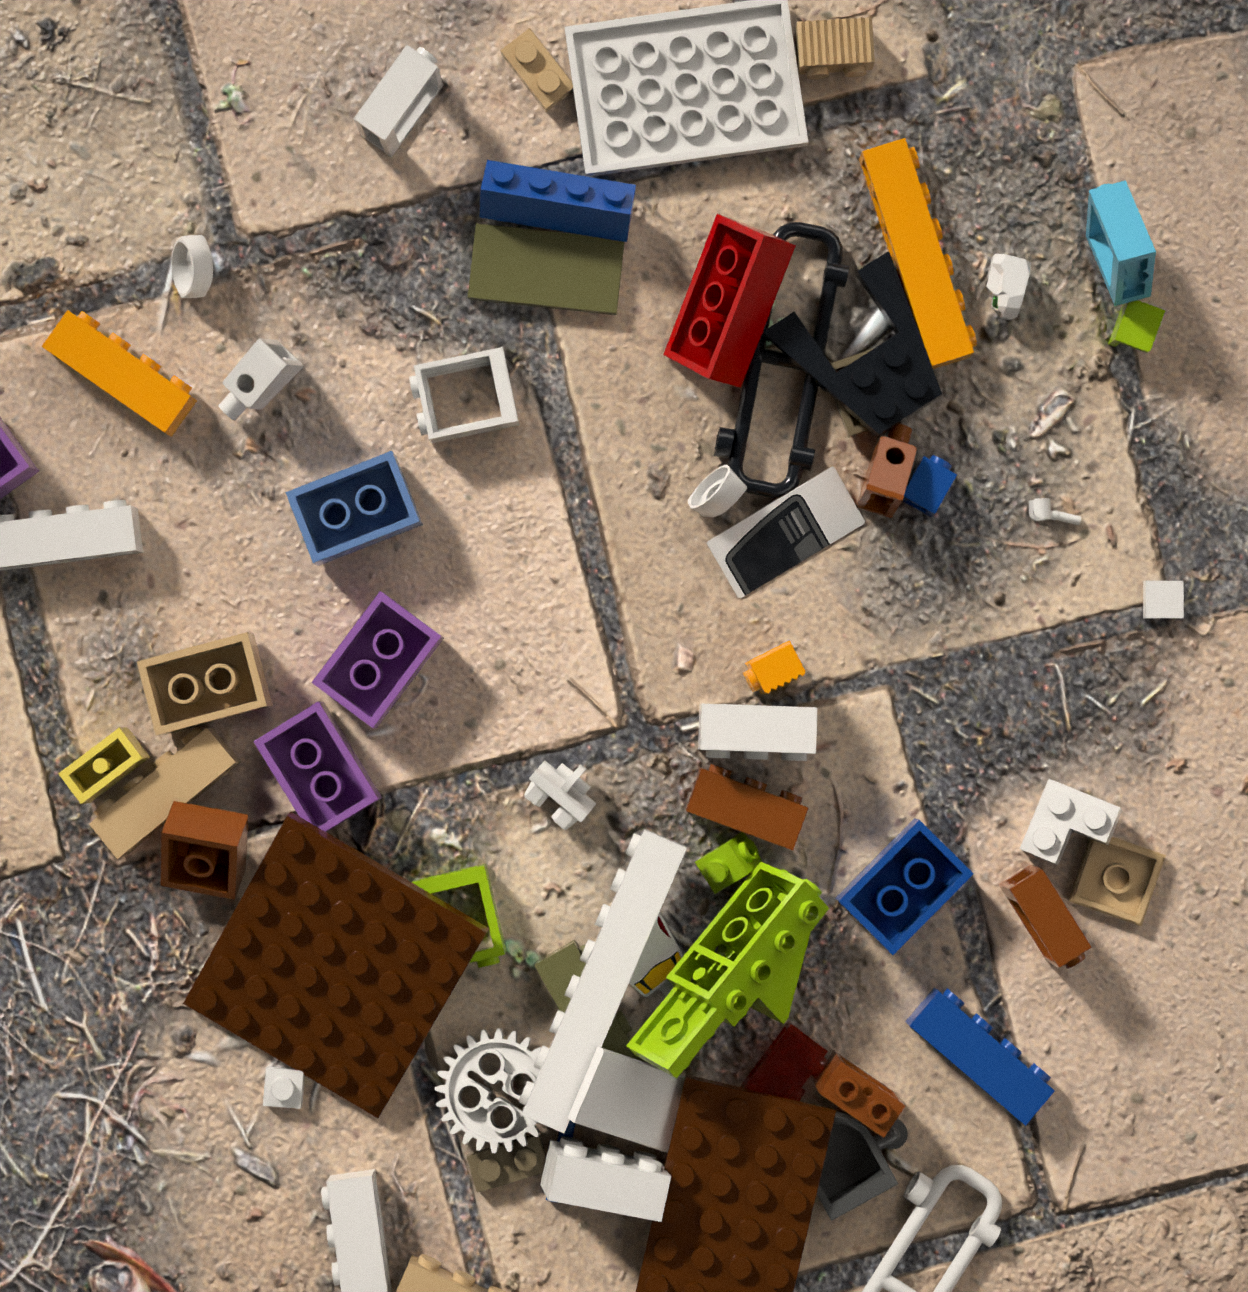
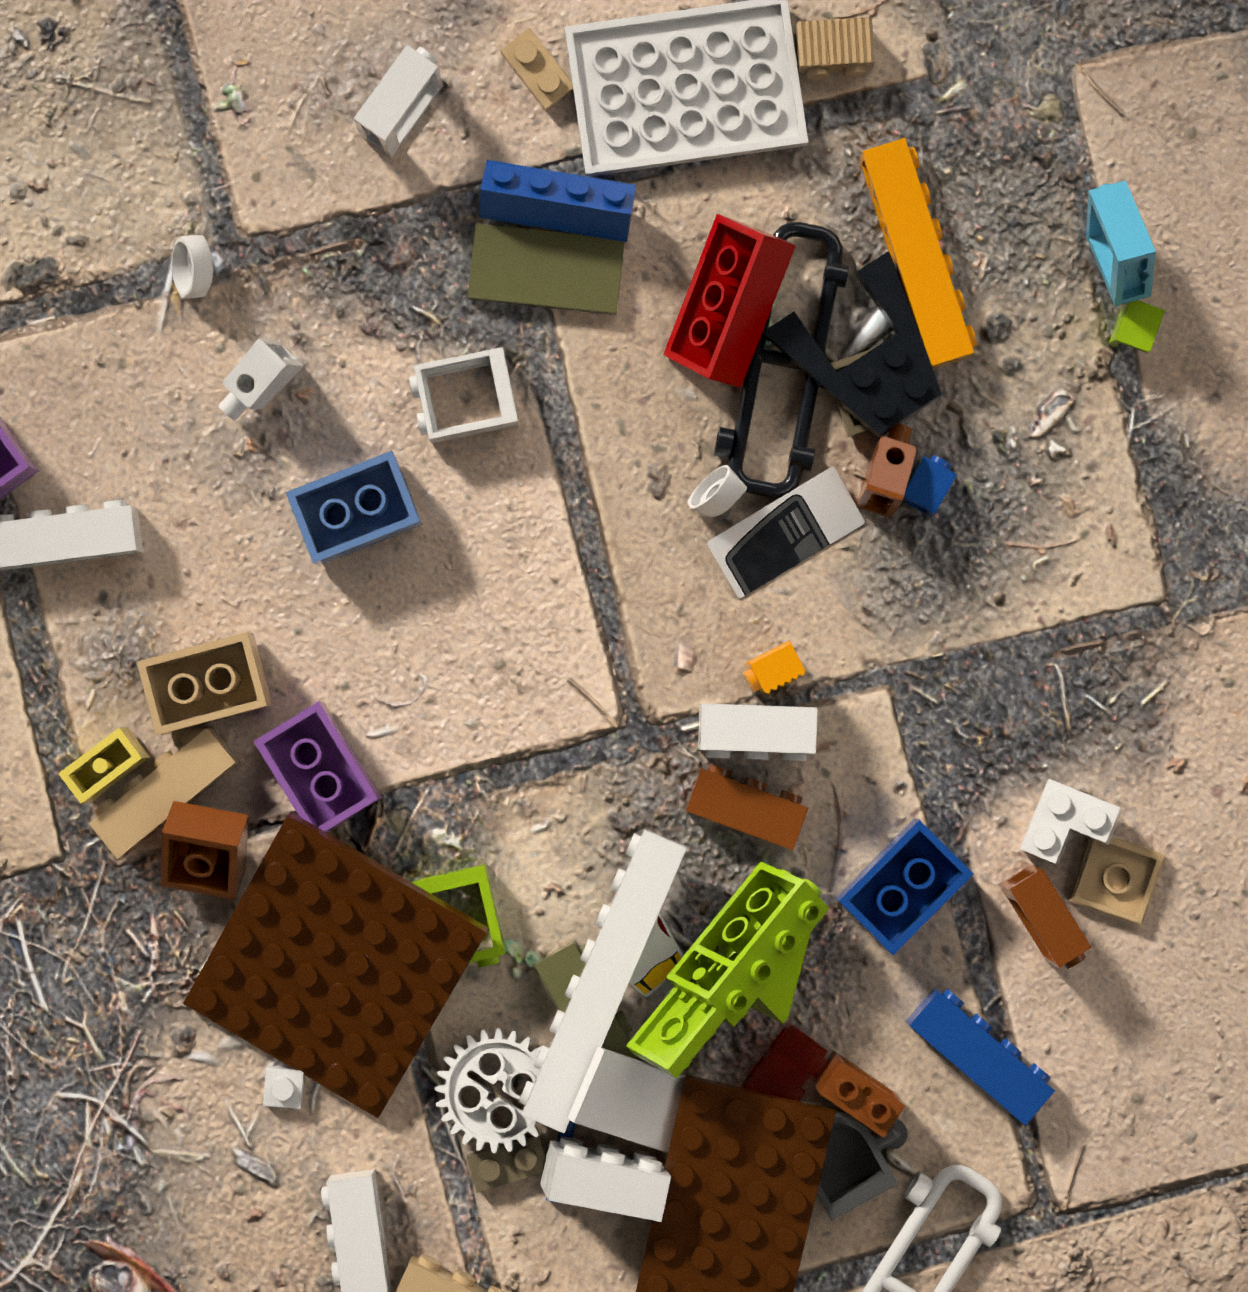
(120, 373): light orange brick -> none
(377, 660): medium lavender brick -> none
(564, 788): white hips -> none
(729, 862): lime bracket -> none
(1007, 284): white rock -> none
(1041, 510): white hand -> none
(1163, 600): white tile -> none

